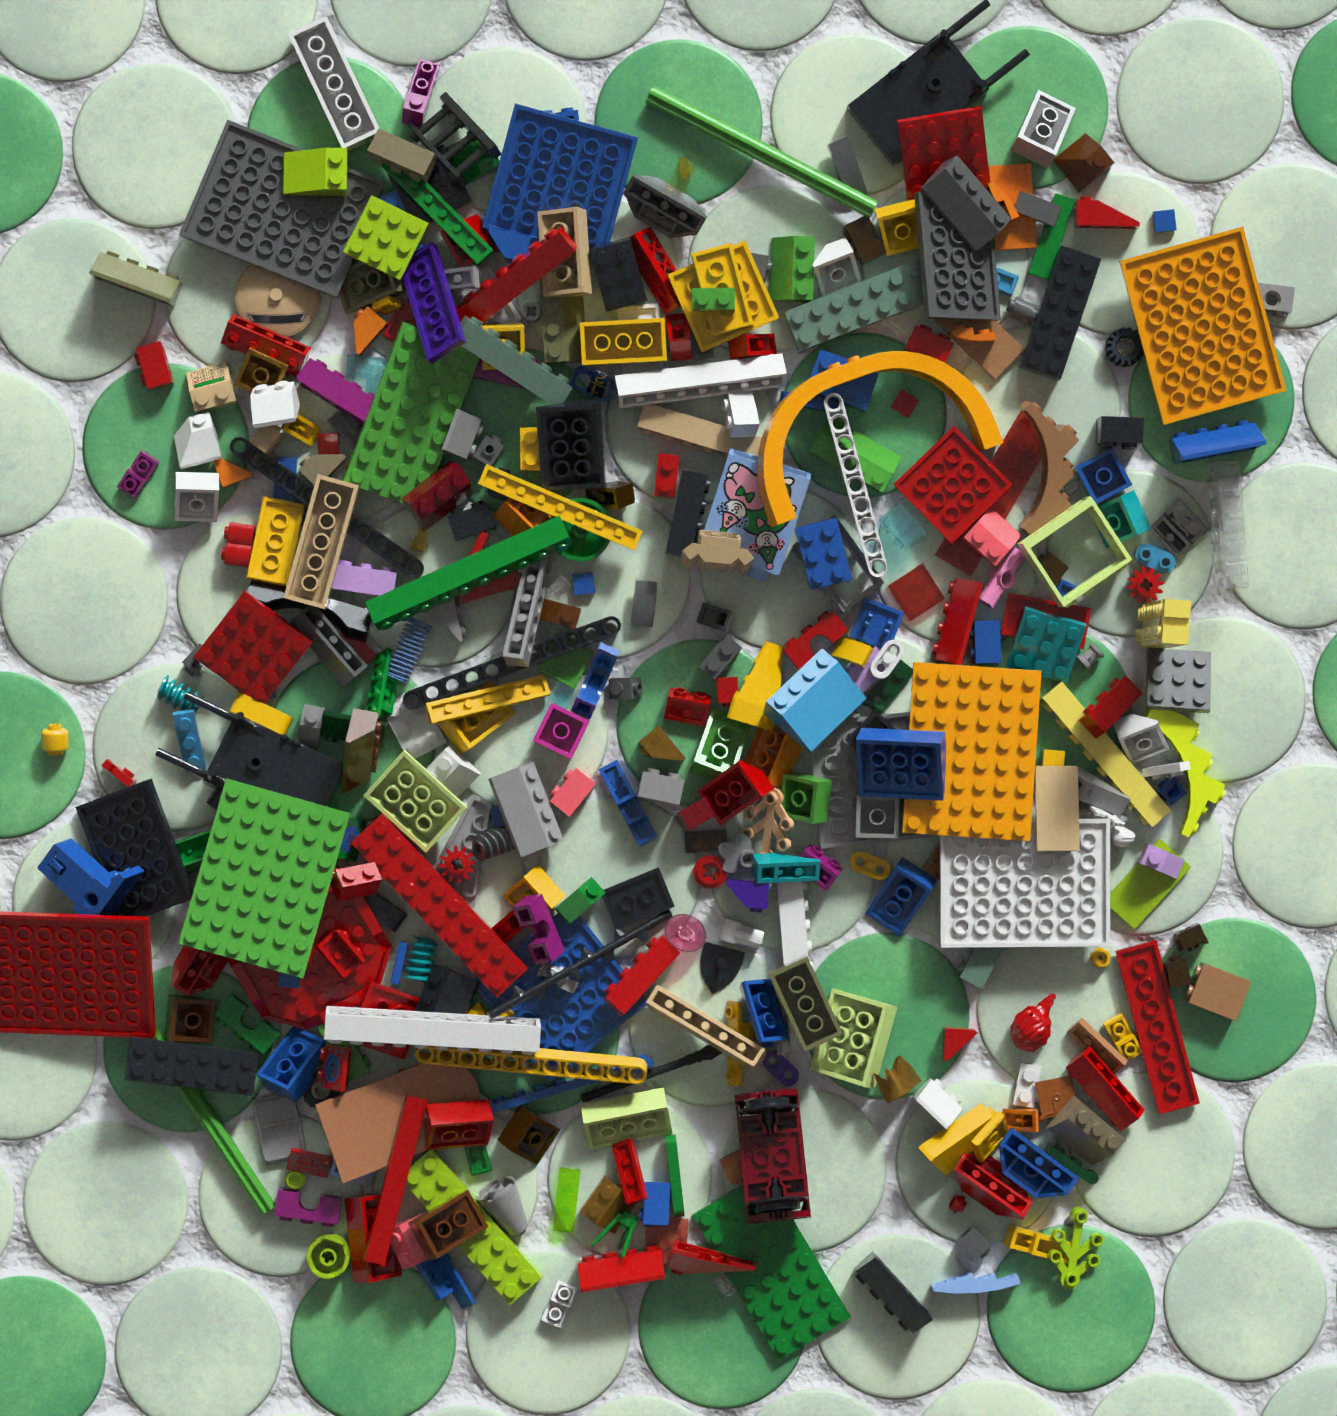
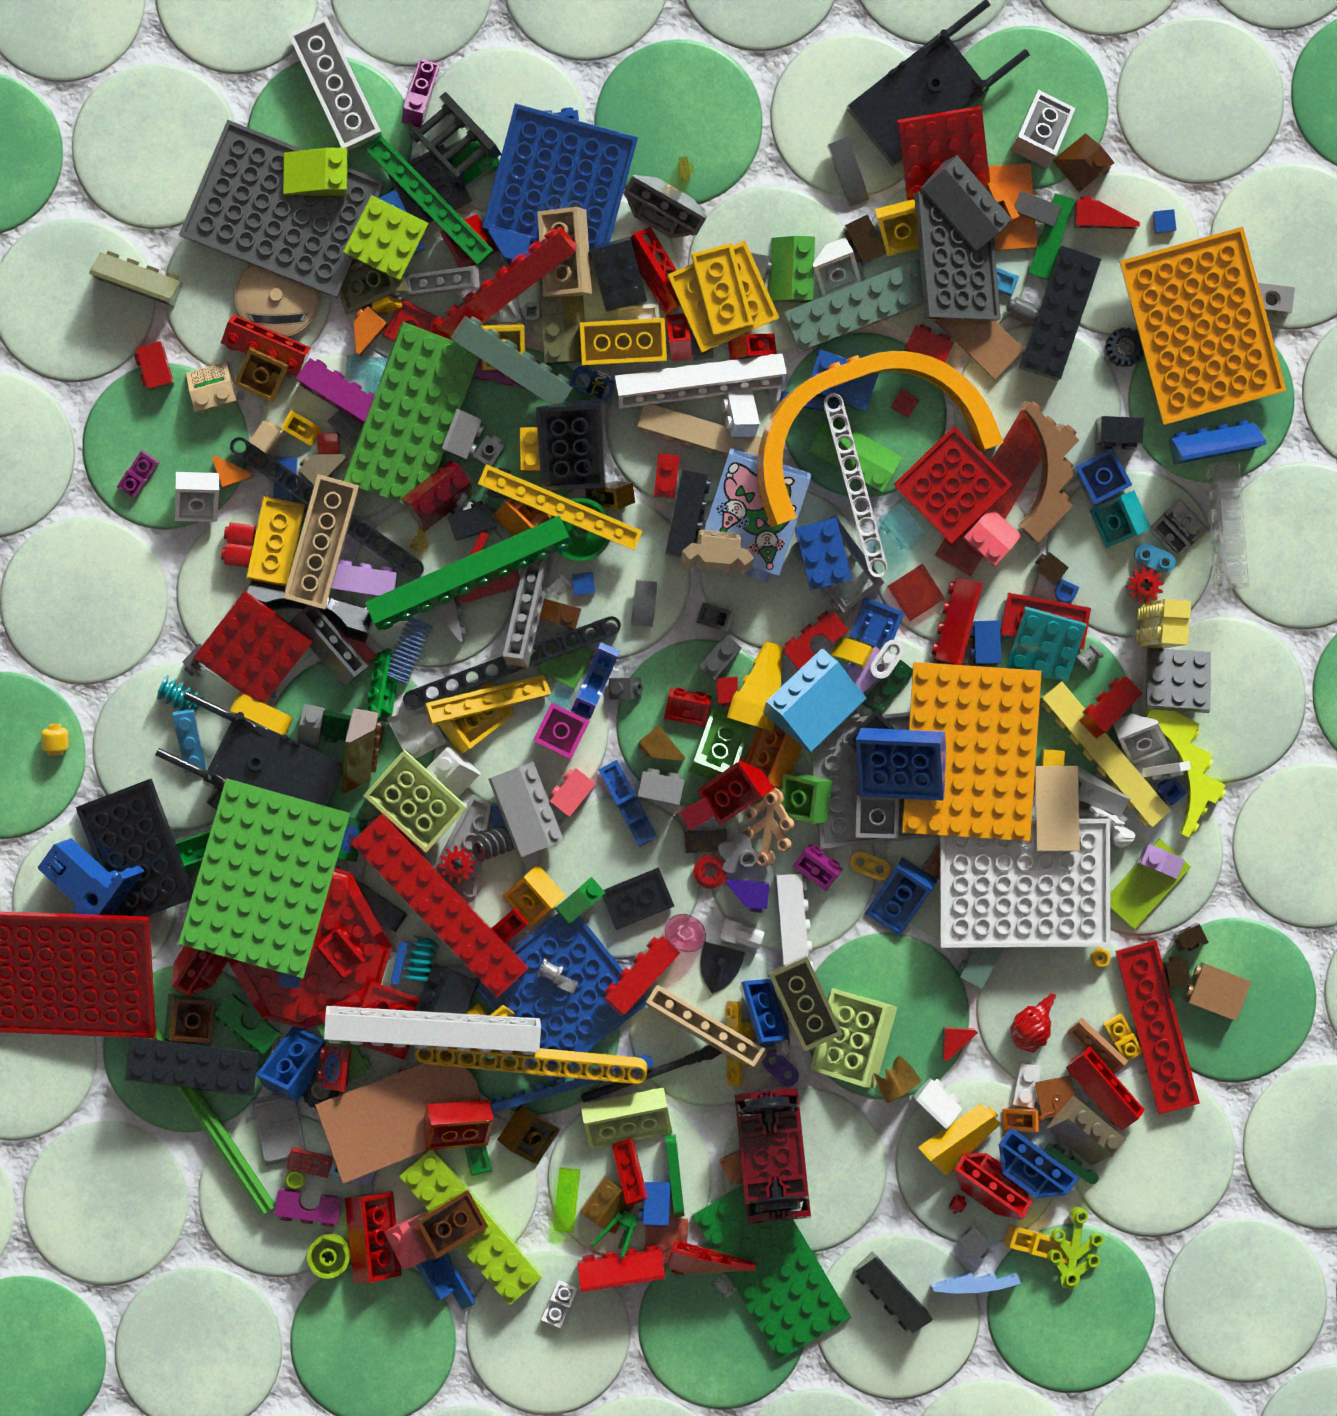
(124, 775): red plate -> none
(197, 441): white slope -> none
(274, 404): white slope -> none
(356, 881): red brick -> none
(395, 1179): red tile -> none
(402, 156): dark tan brick -> none
(433, 304): dark purple plate -> none
(504, 1205): light grey cone -> none
(546, 941): magenta arch -> none
(573, 970): black plant -> none
(713, 299): bright green brick -> none
(761, 151): bright green axle -> none
(784, 868): teal slope -> none
(966, 334): orange slope -> none
(989, 1137): yellow plate -> none
(997, 585): bright pink piece -> none
(1101, 577): yellowish green window -> none

